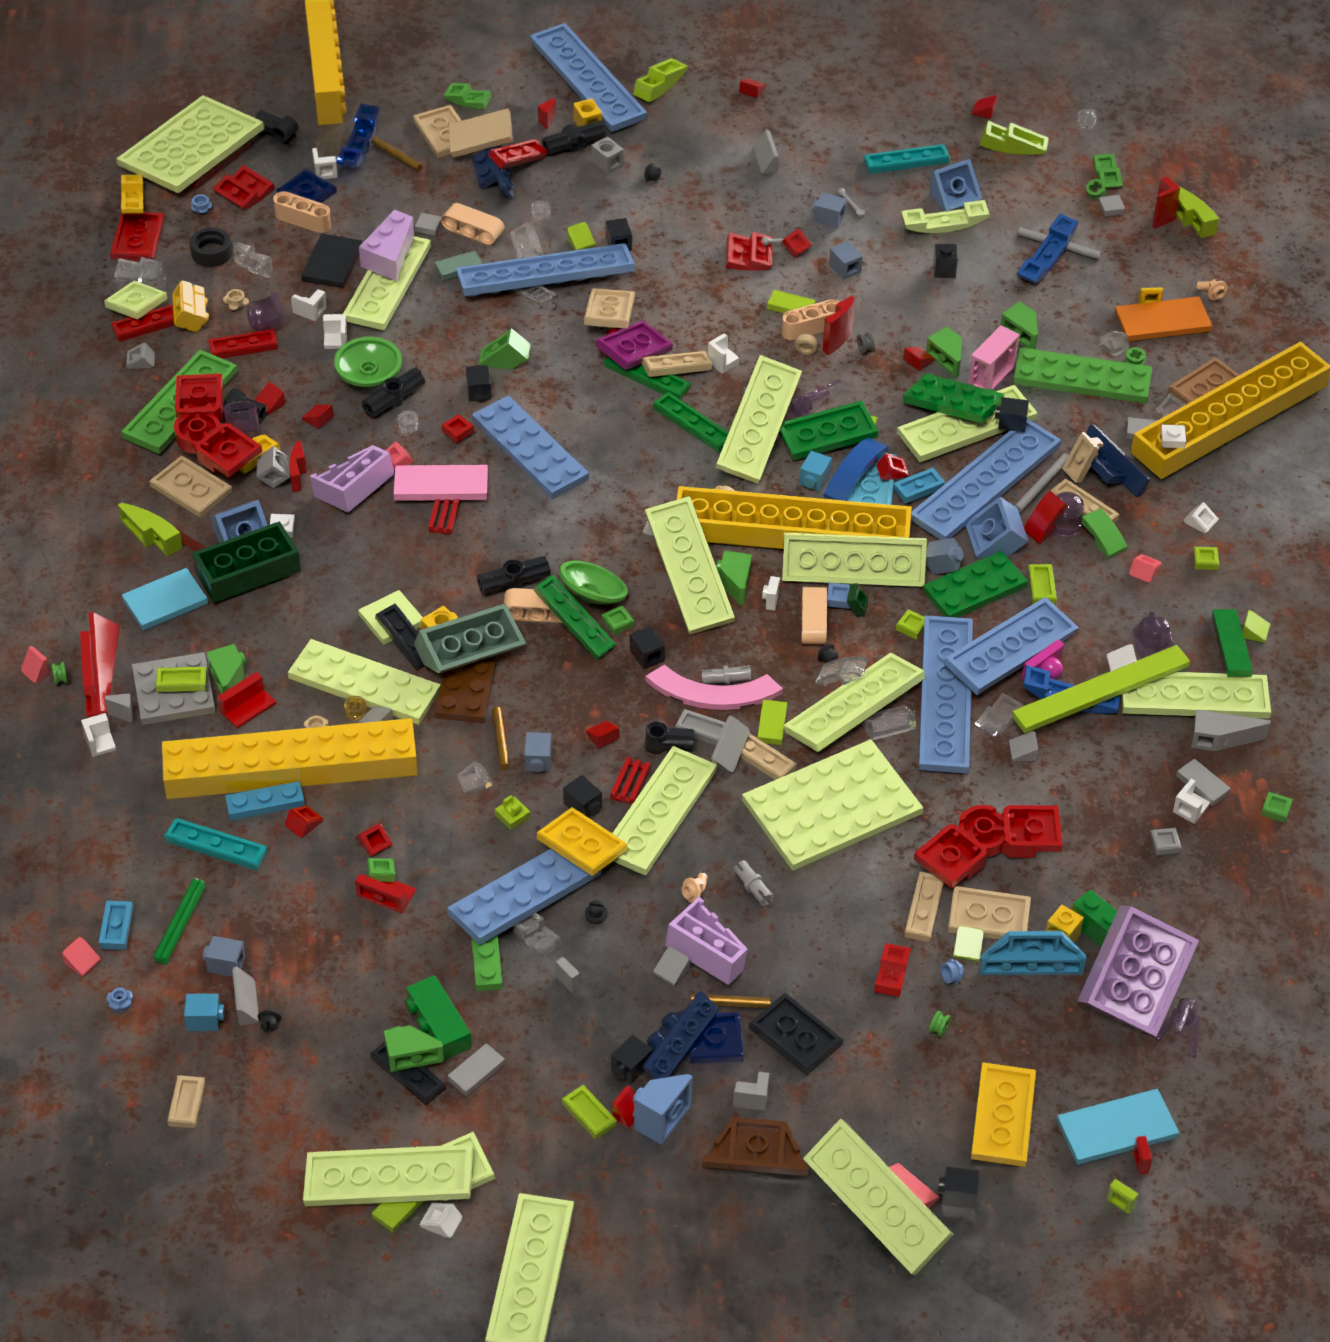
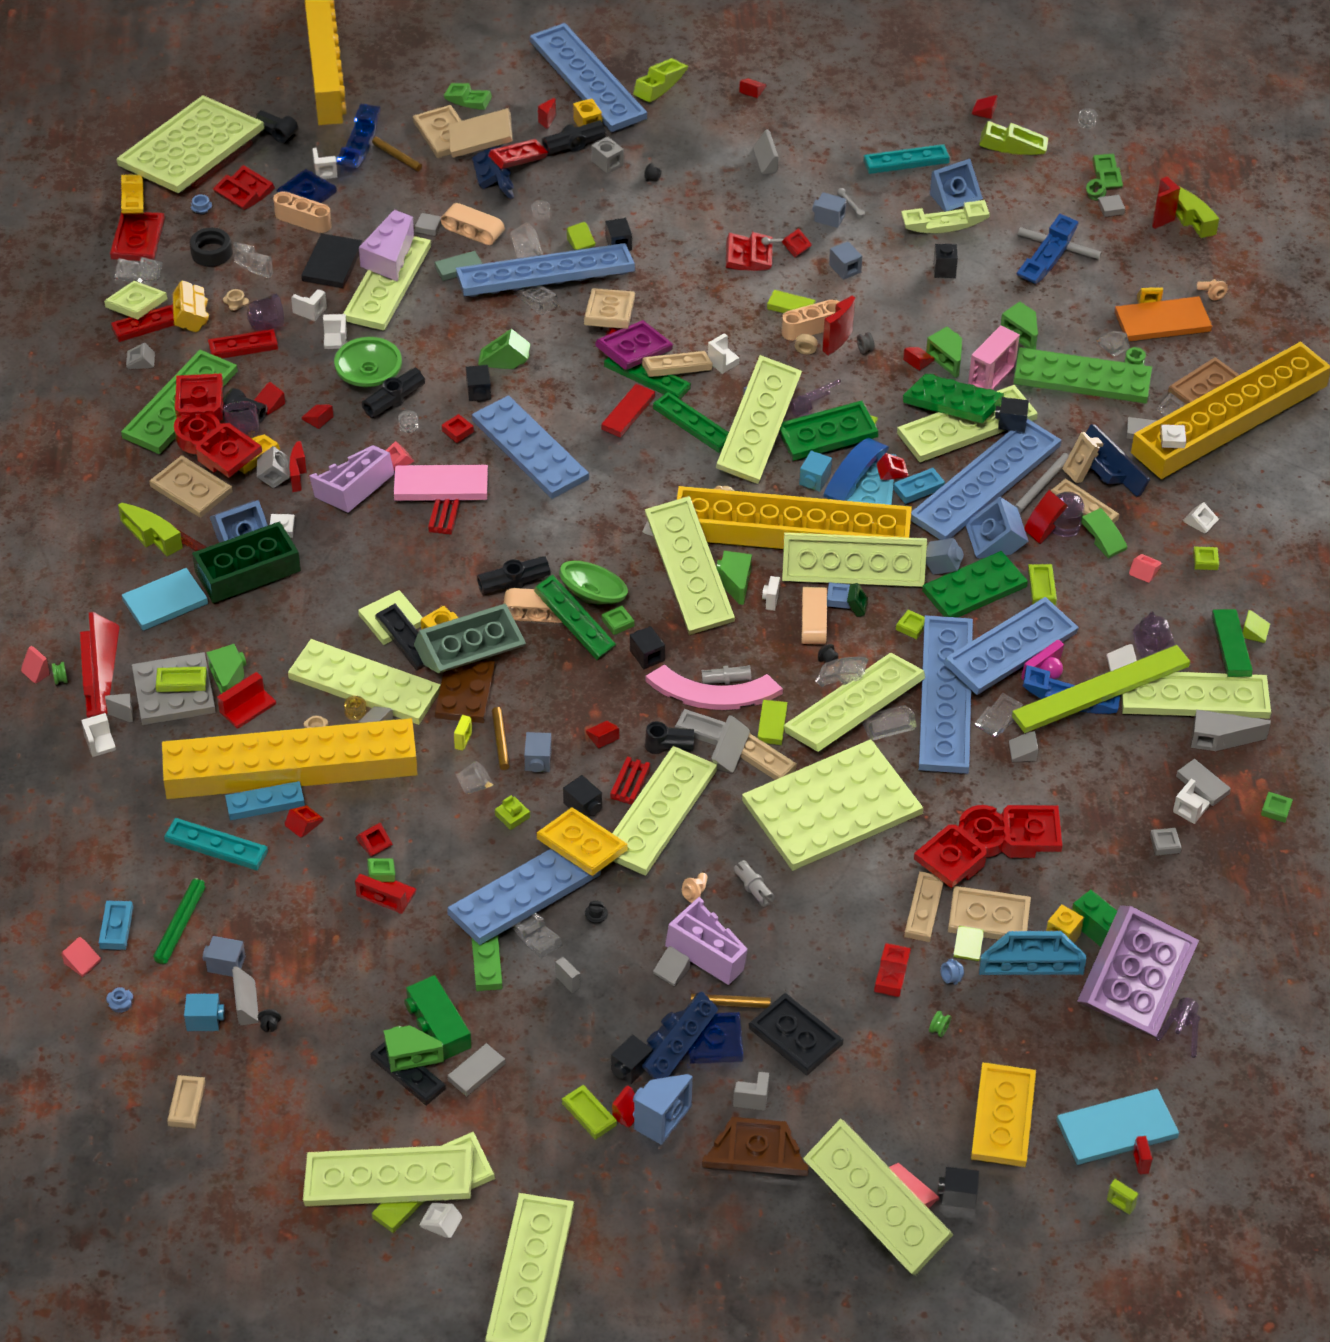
(462, 732): none -> neon yellow tile
(628, 410): none -> red tile

